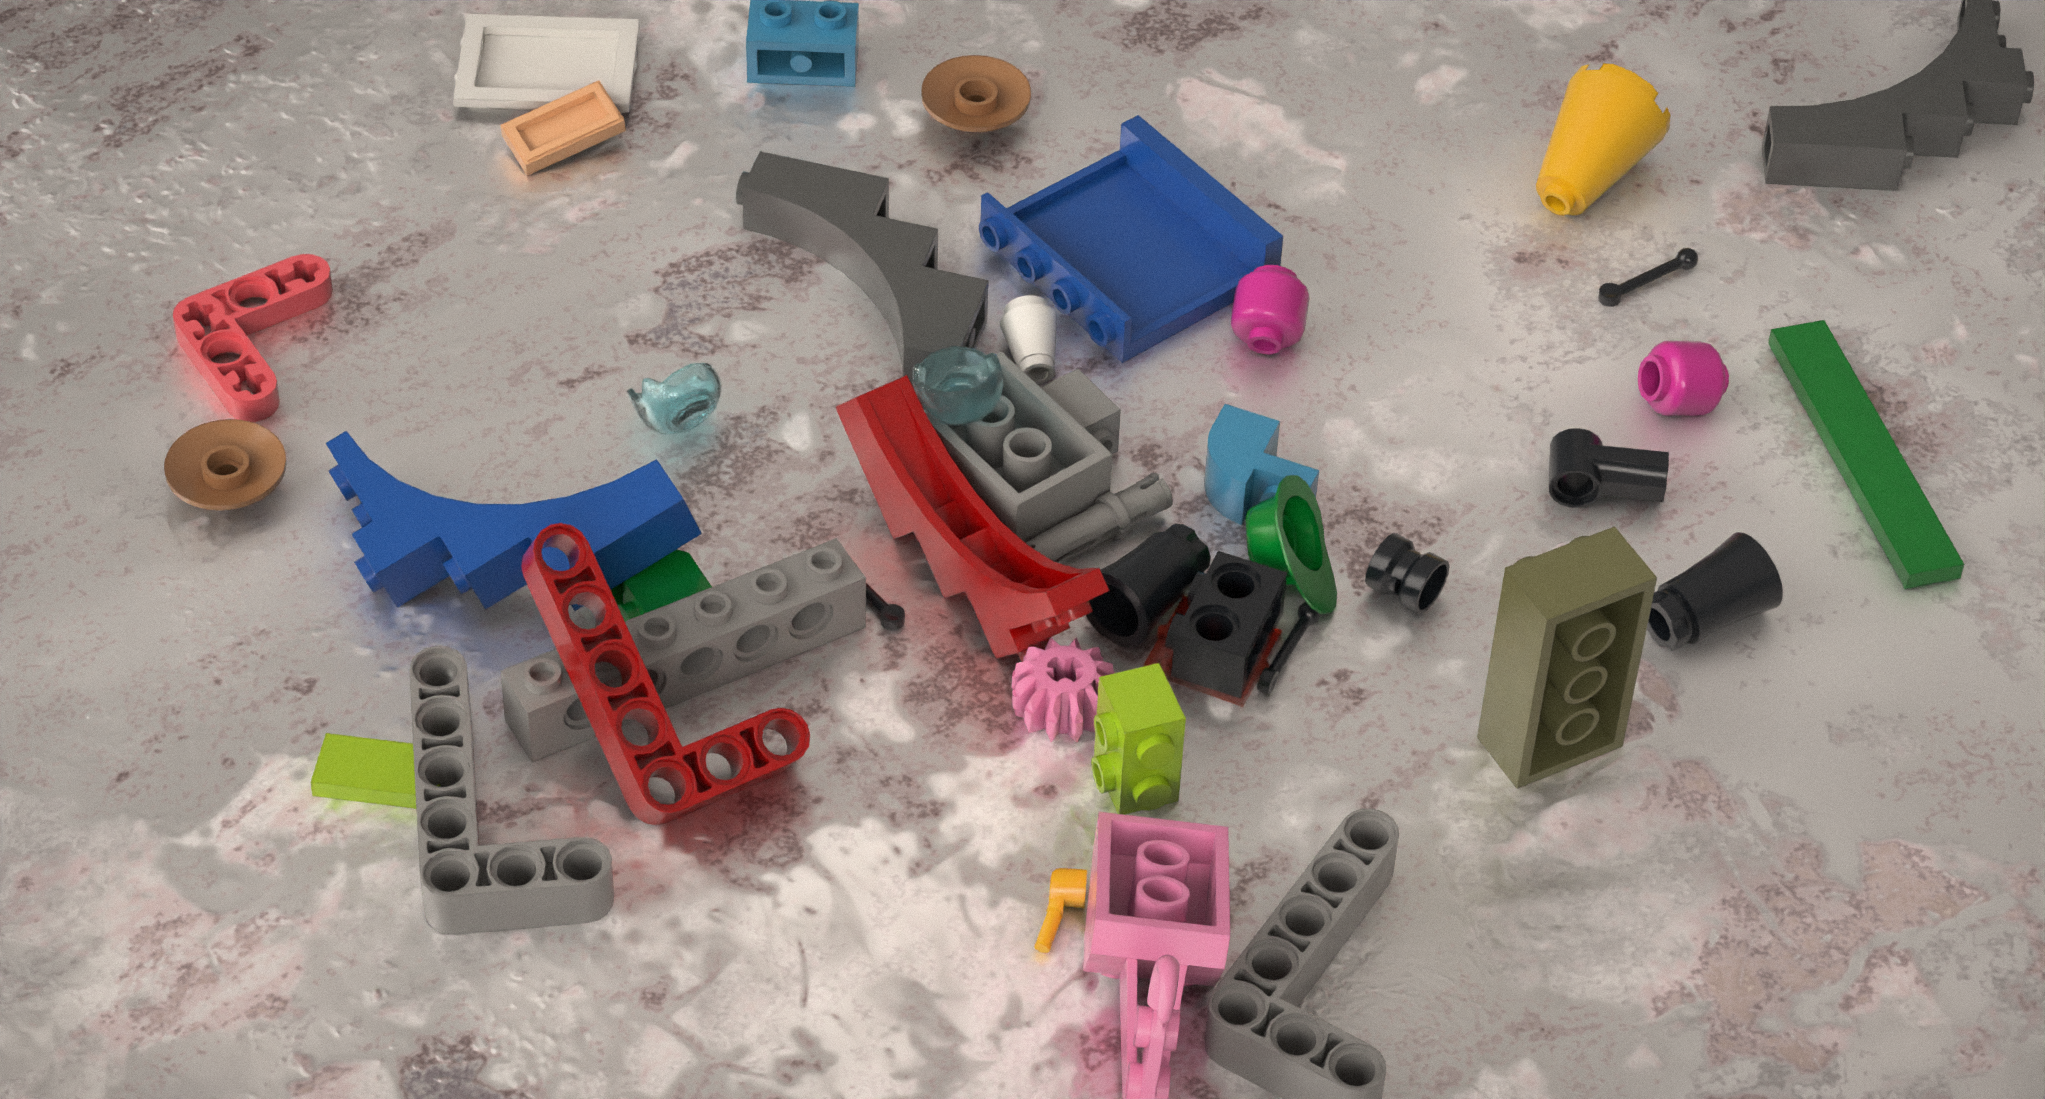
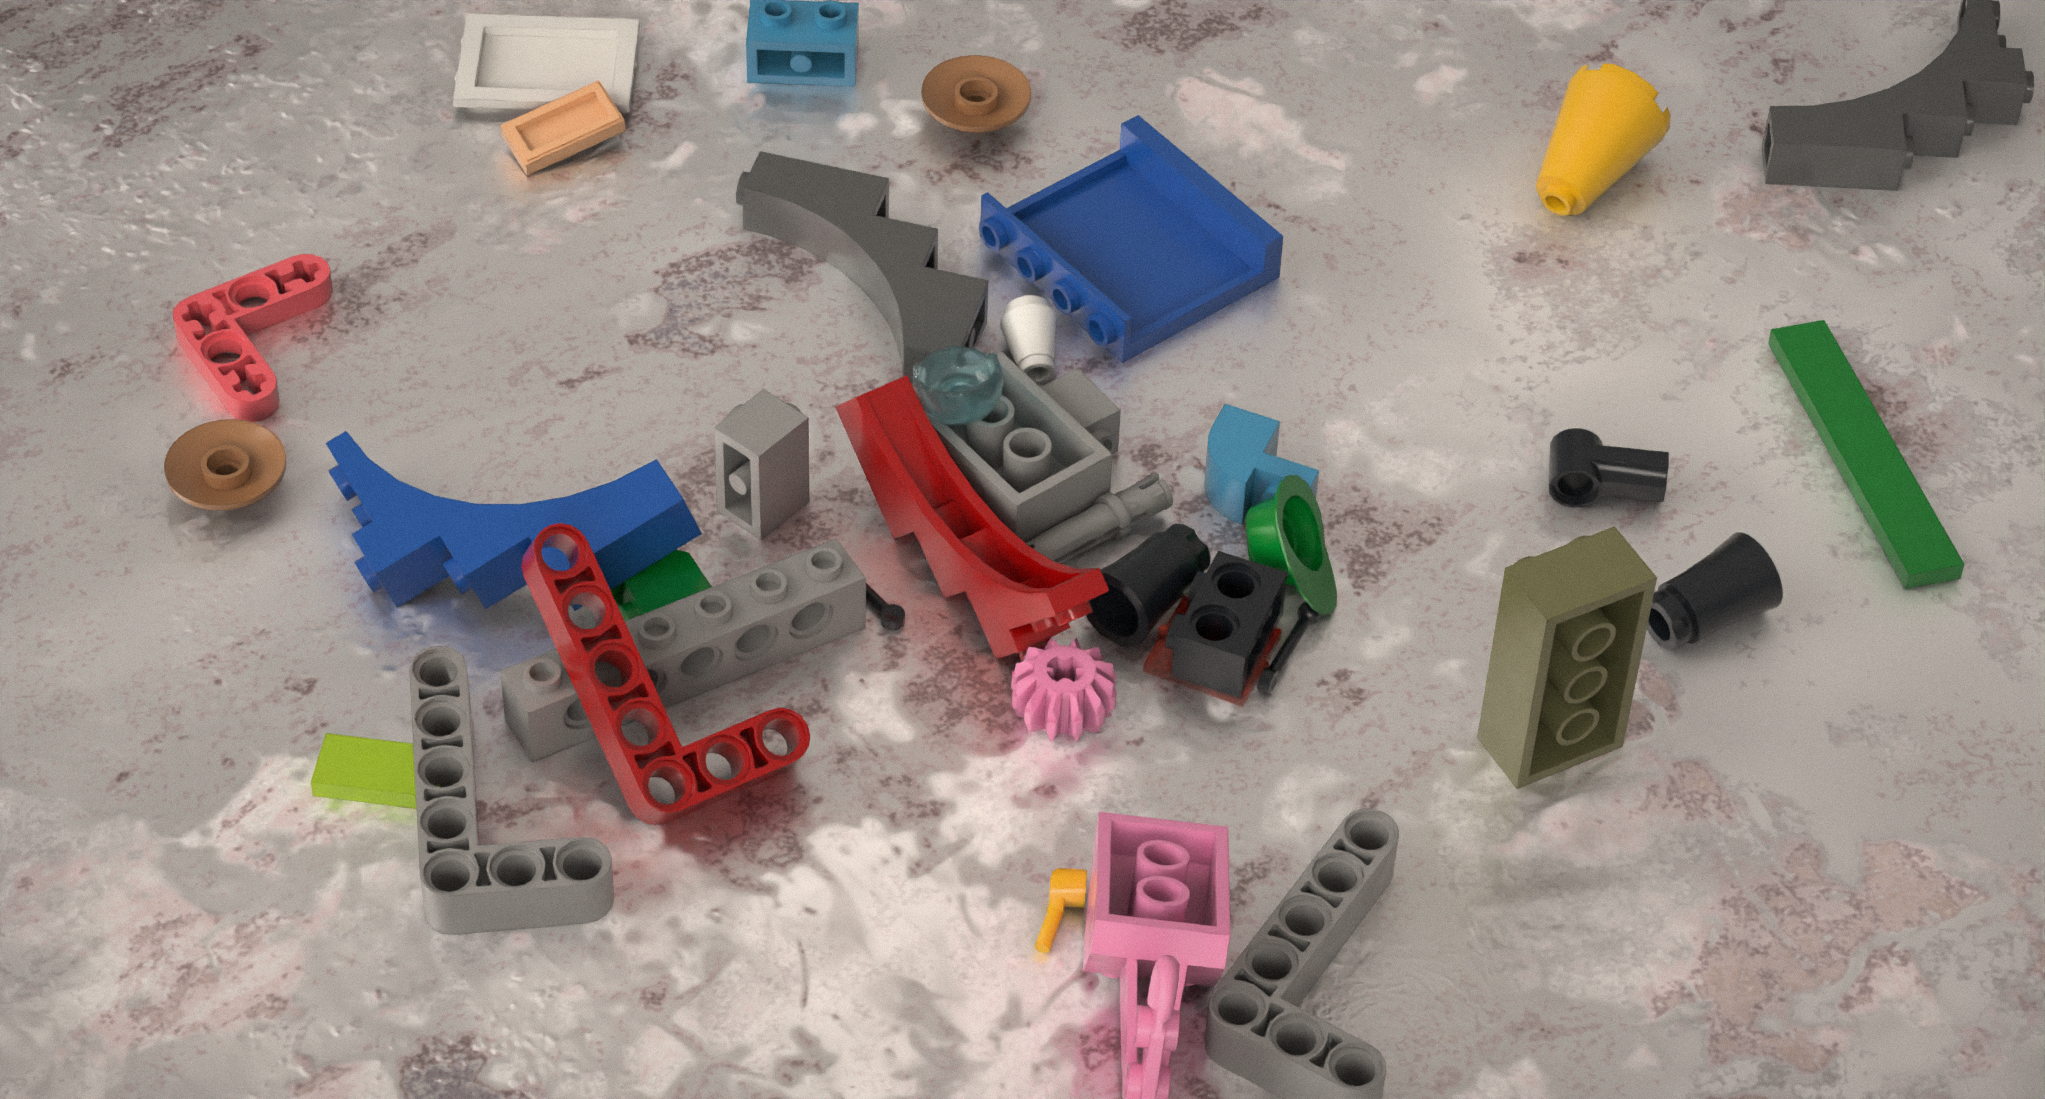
(680, 400): clear light blue hair -> none
(762, 463): none -> light grey brick
(1138, 740): lime brick -> none
(1270, 309): dark pink head -> none
(1407, 573): black wheel -> none
(1611, 293): black hinge -> none
(1683, 378): dark pink head -> none

